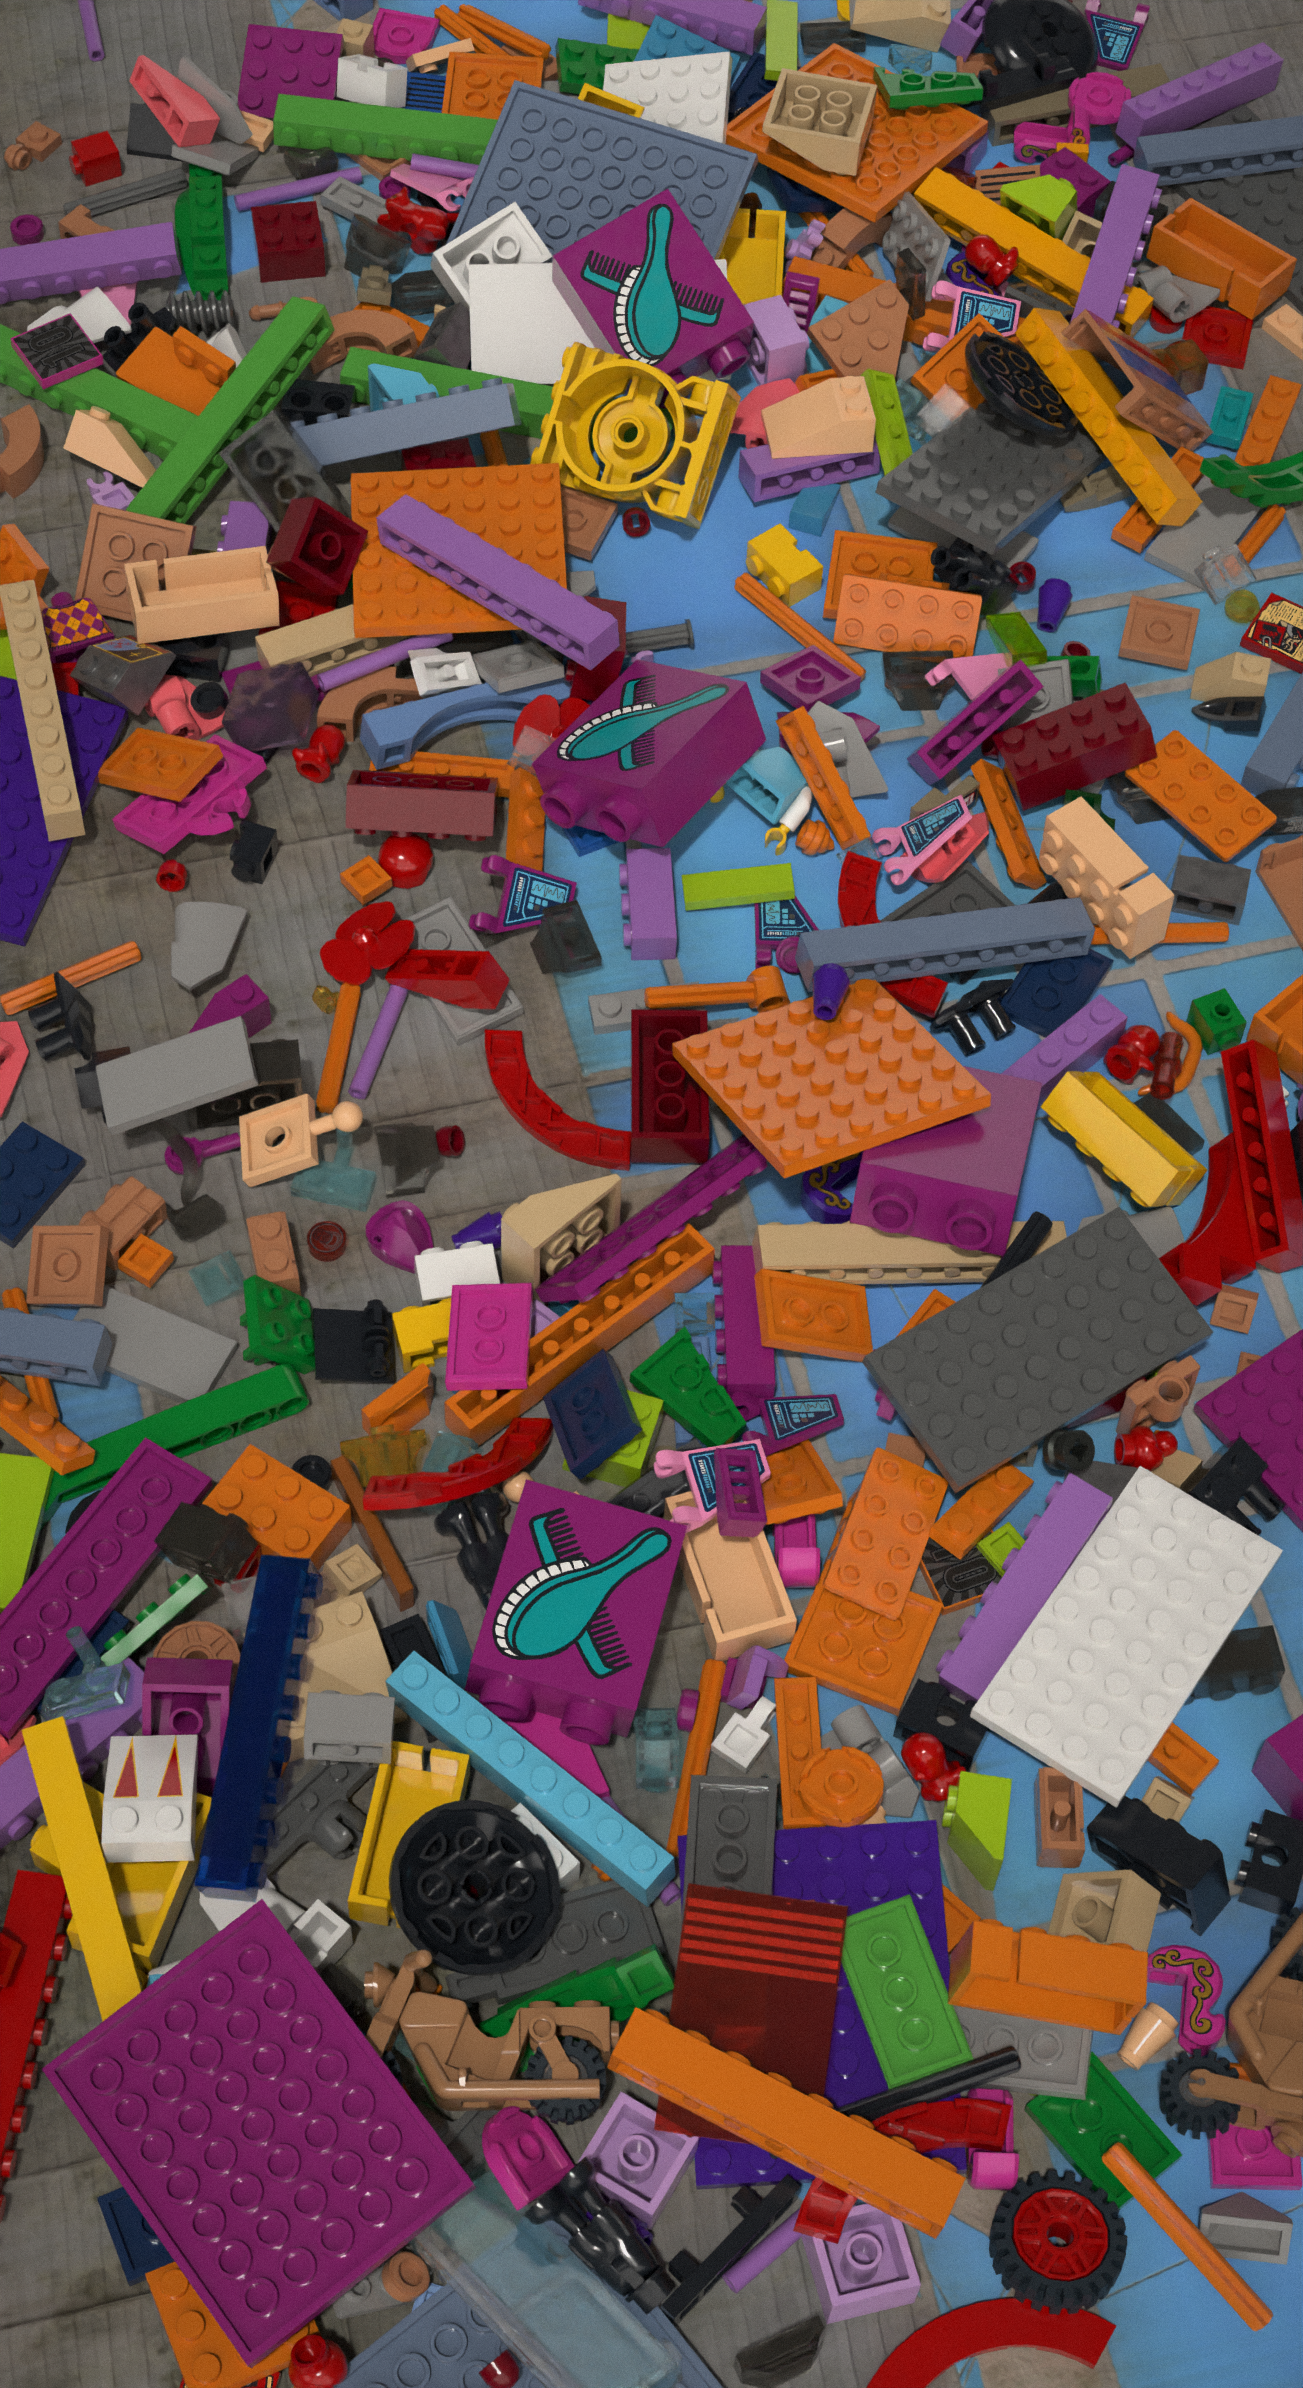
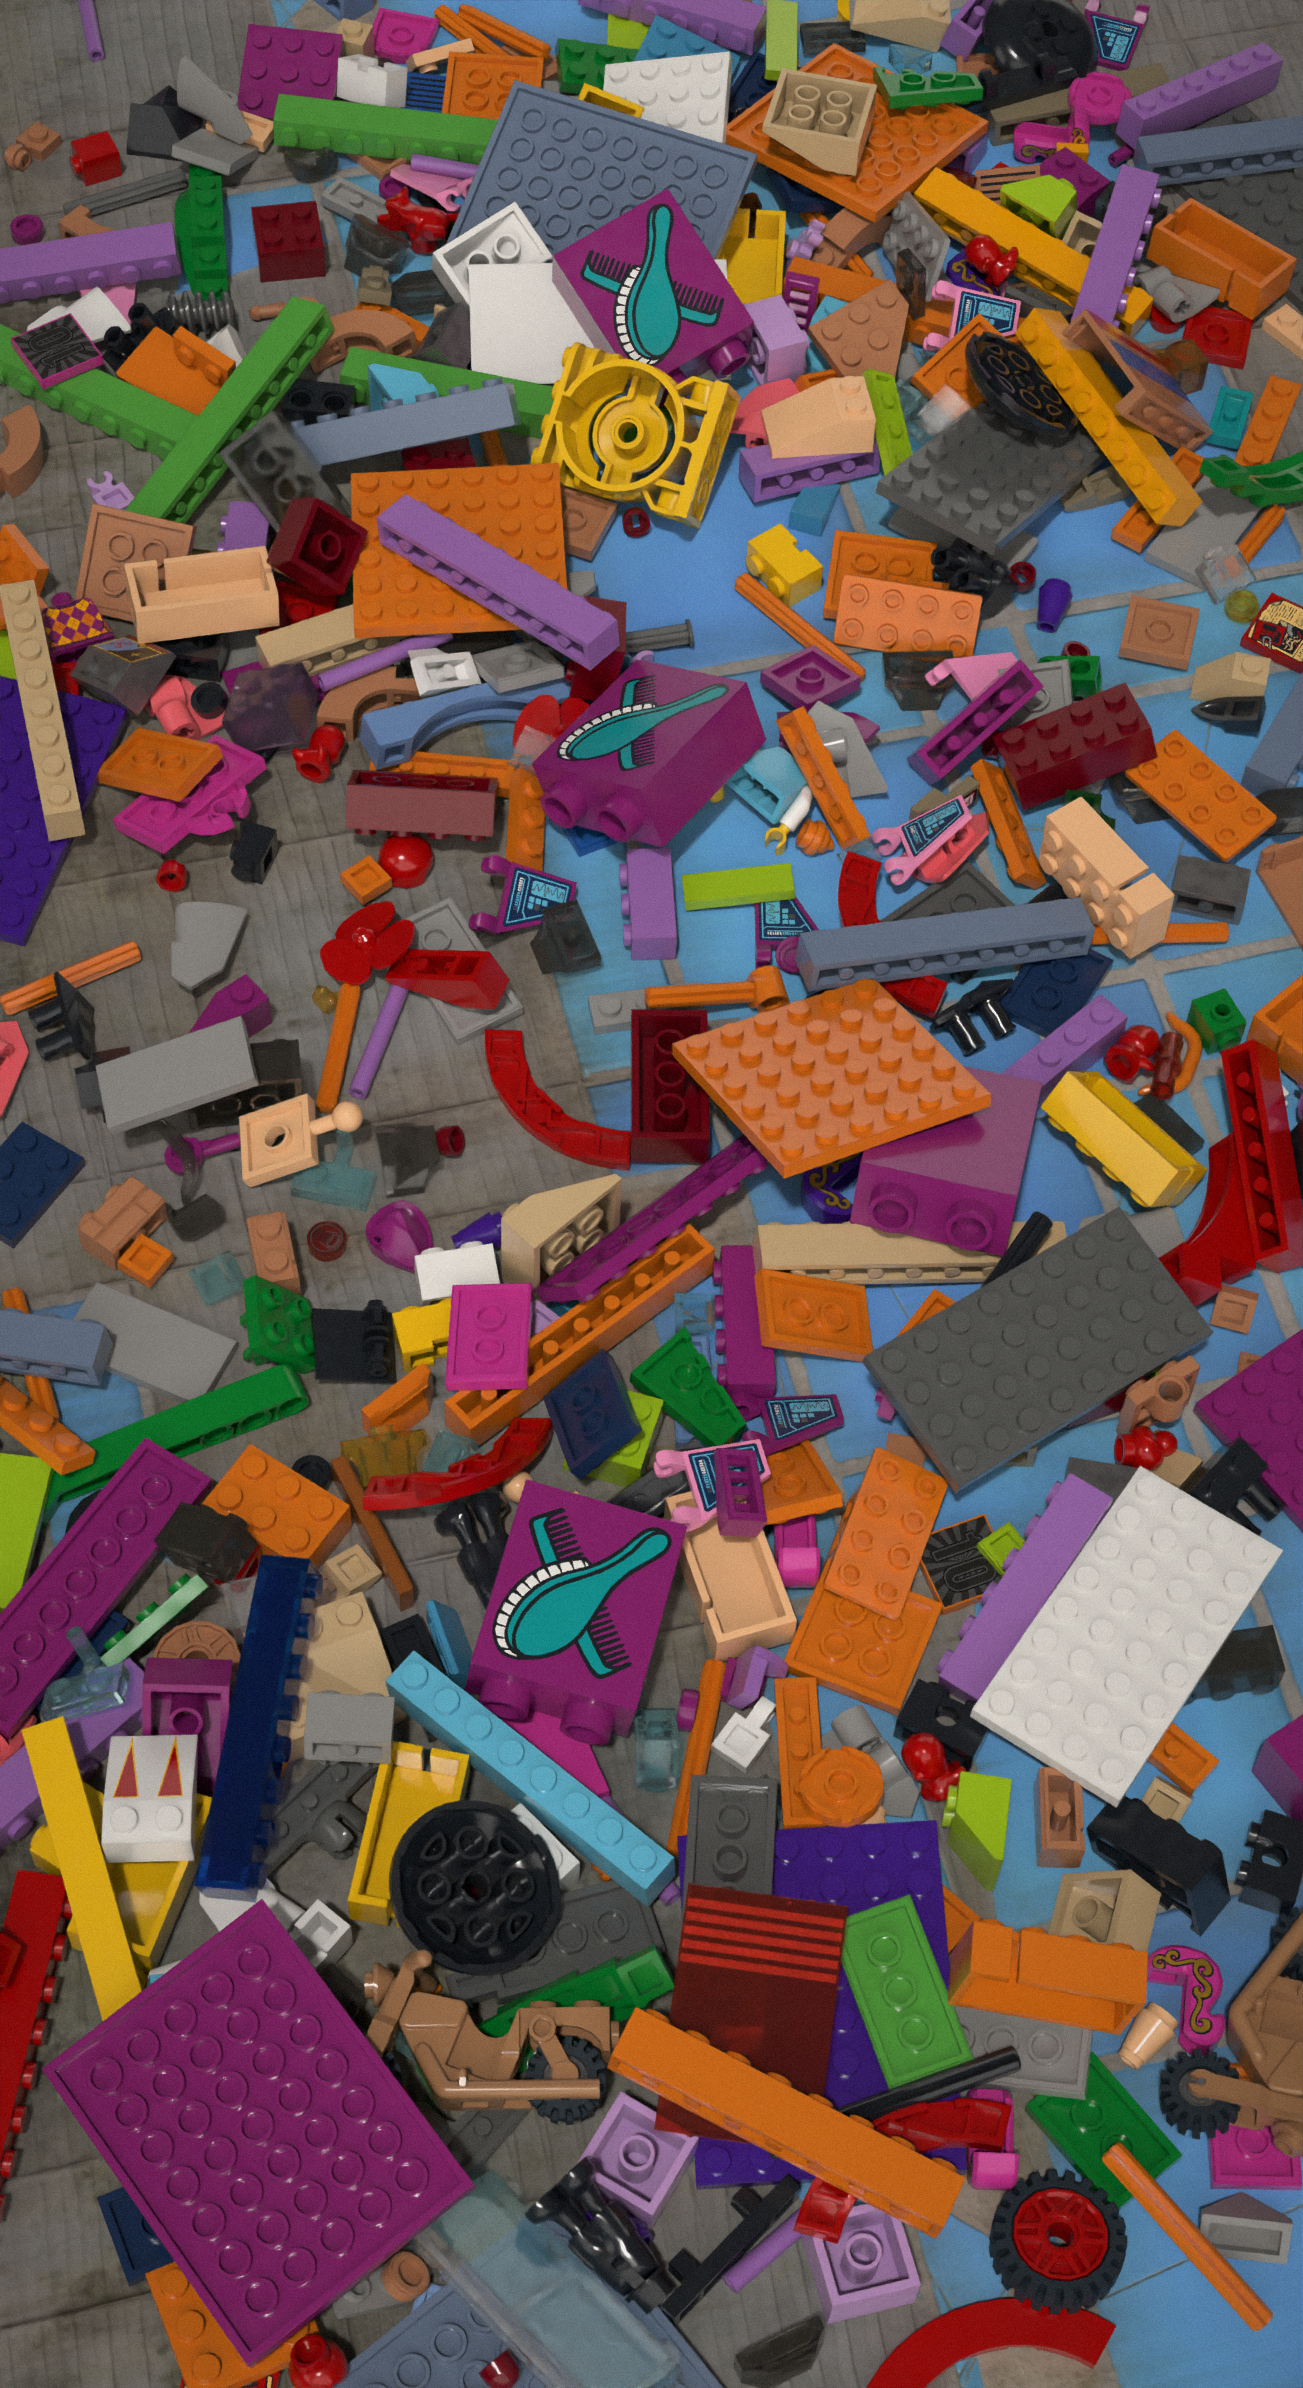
(67, 1265): nougat plate -> none
(108, 445): light nougat slope -> none
(176, 105): coral slope -> none
(294, 189): medium lavender piece -> none
(523, 2155): dark pink tile -> none
(829, 988): dark purple cone -> none
(980, 1509): orange plate -> none
(1016, 638): clear neon green tile -> none
(1060, 1443): pearl dark grey wheel -> none

